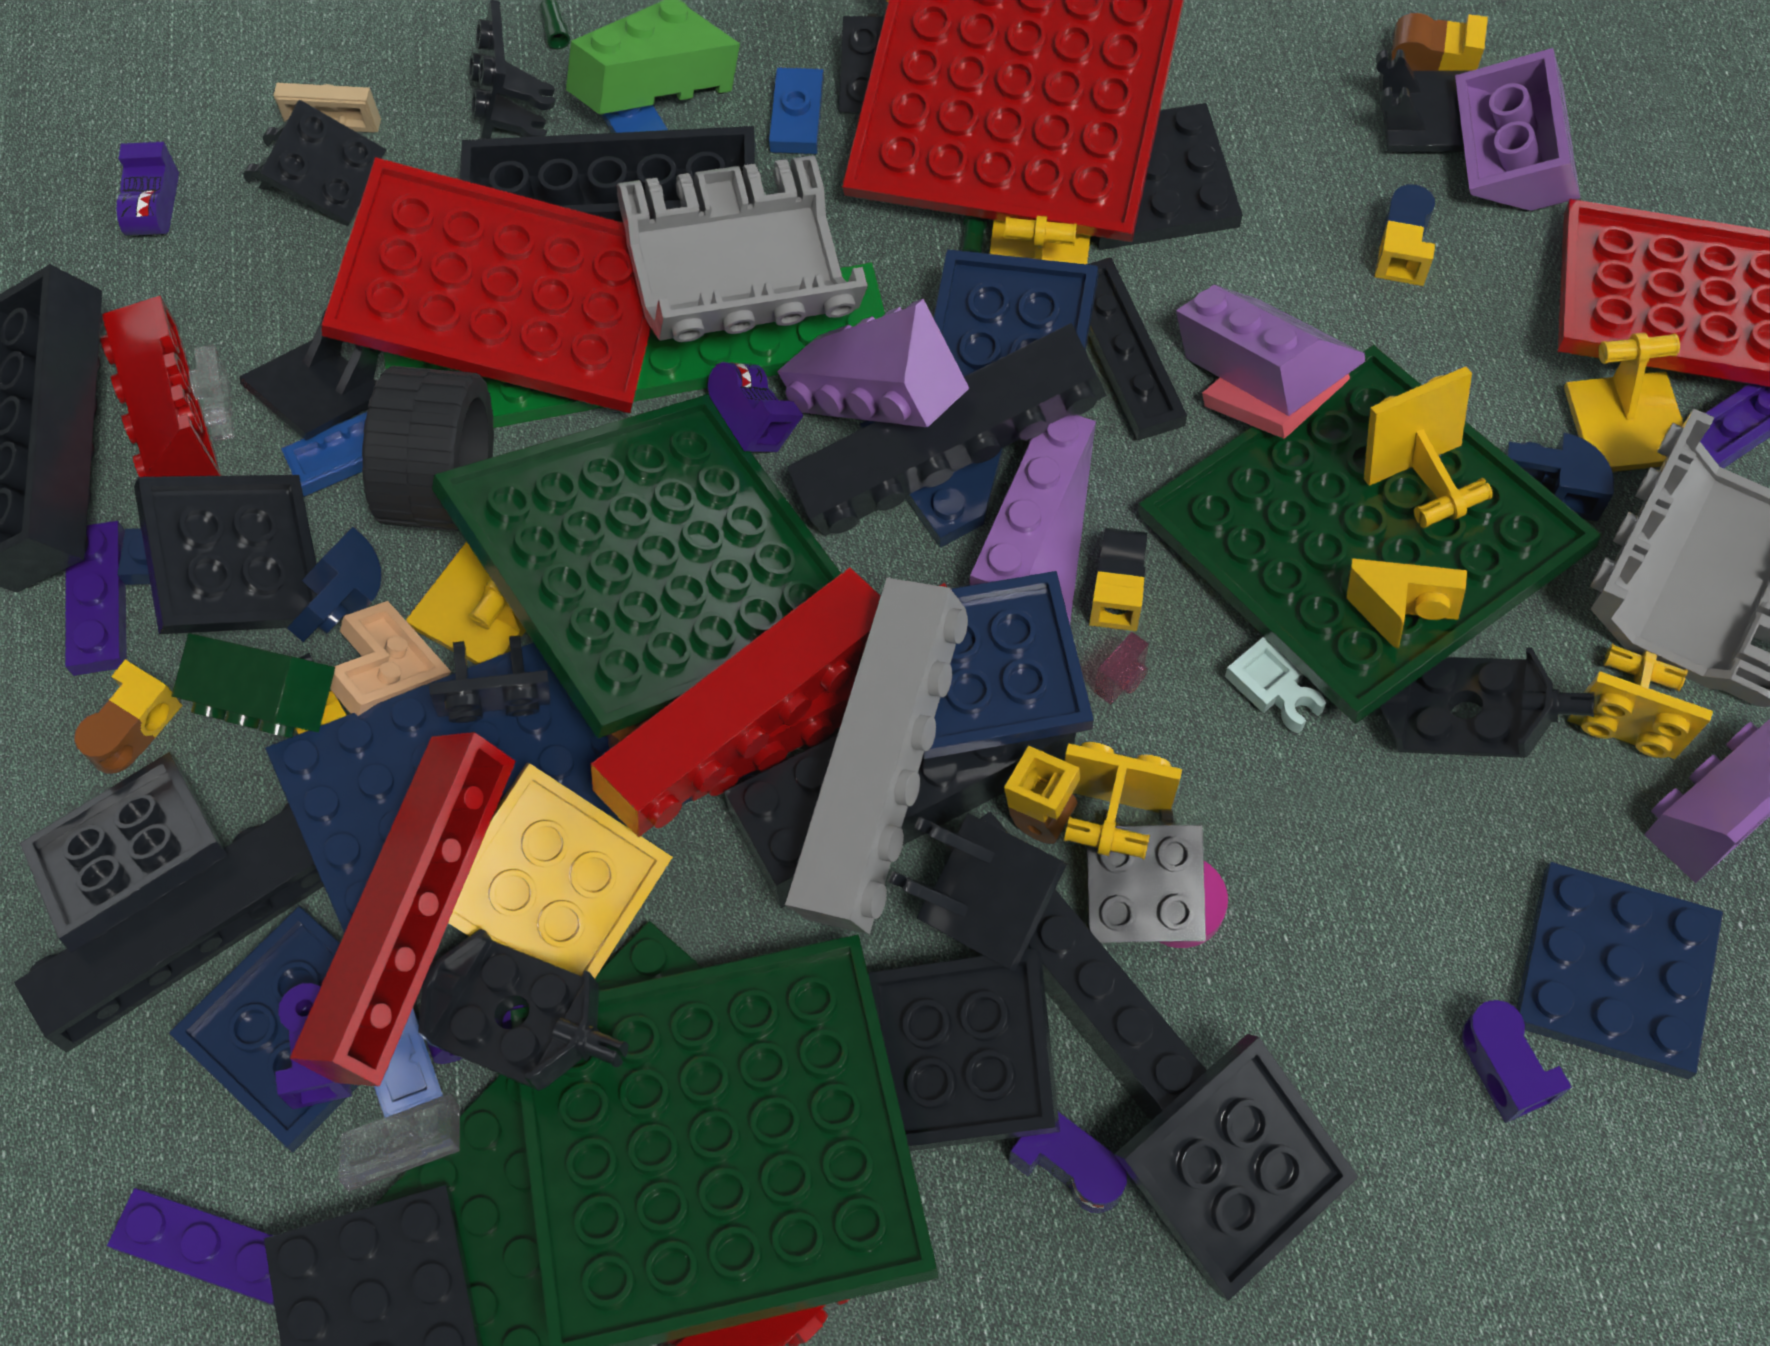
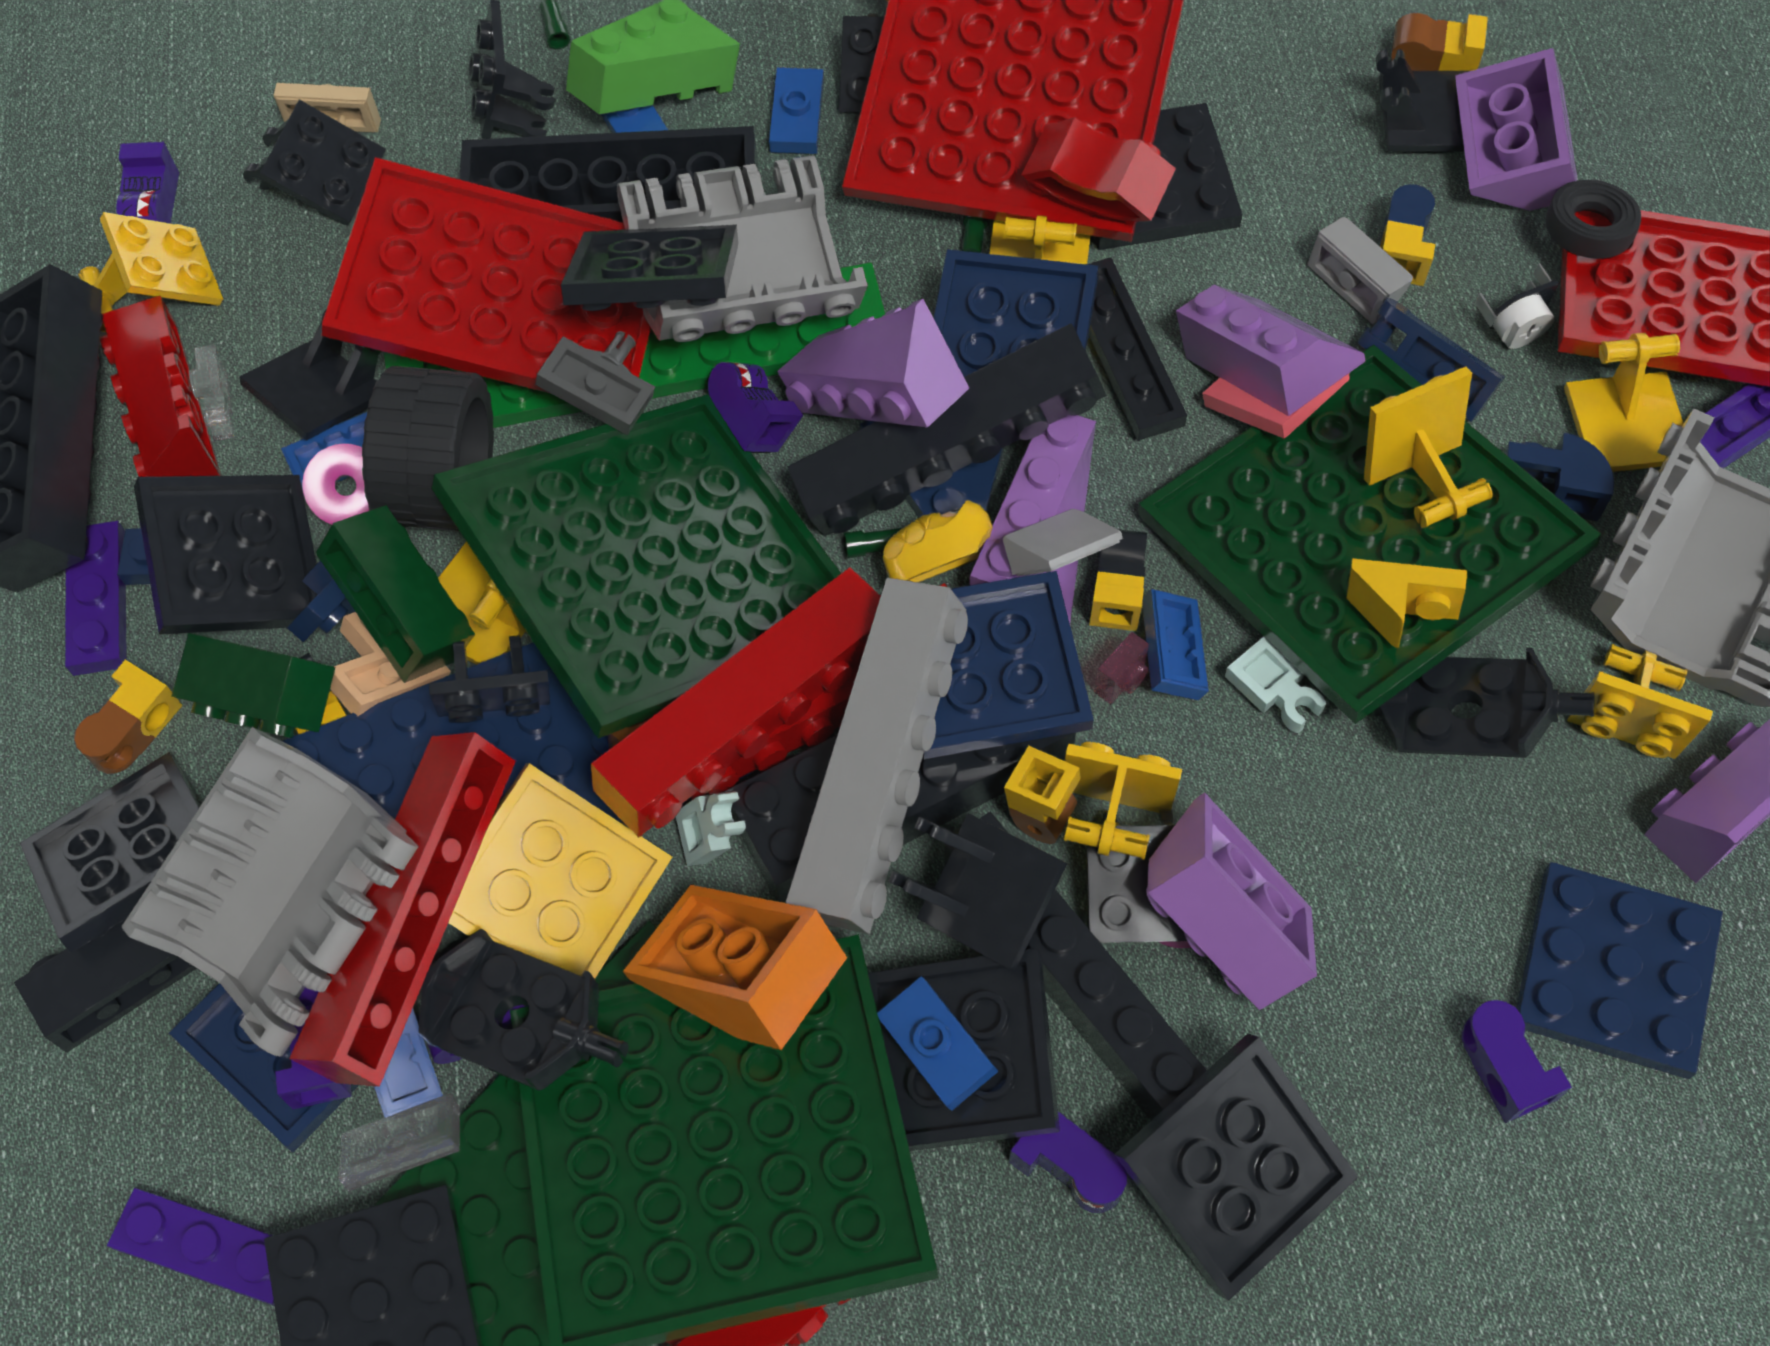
(152, 261): none -> yellow plate
(272, 883): none -> light grey hinge
(321, 480): none -> piece
(394, 592): none -> dark green brick
(597, 381): none -> dark grey plate
(651, 266): none -> black plate
(707, 827): none -> light aqua plate
(740, 962): none -> orange slope
(859, 543): none -> dark green piece
(937, 543): none -> yellow piece
(937, 1043): none -> blue plate
(1057, 542): none -> light grey slope
(1099, 171): none -> red brick
(1174, 645): none -> blue plate
(1233, 905): none -> medium lavender slope
(1357, 268): none -> light grey slope
(1429, 353): none -> dark blue plate
(1525, 314): none -> white piece
(1588, 239): none -> black tyre

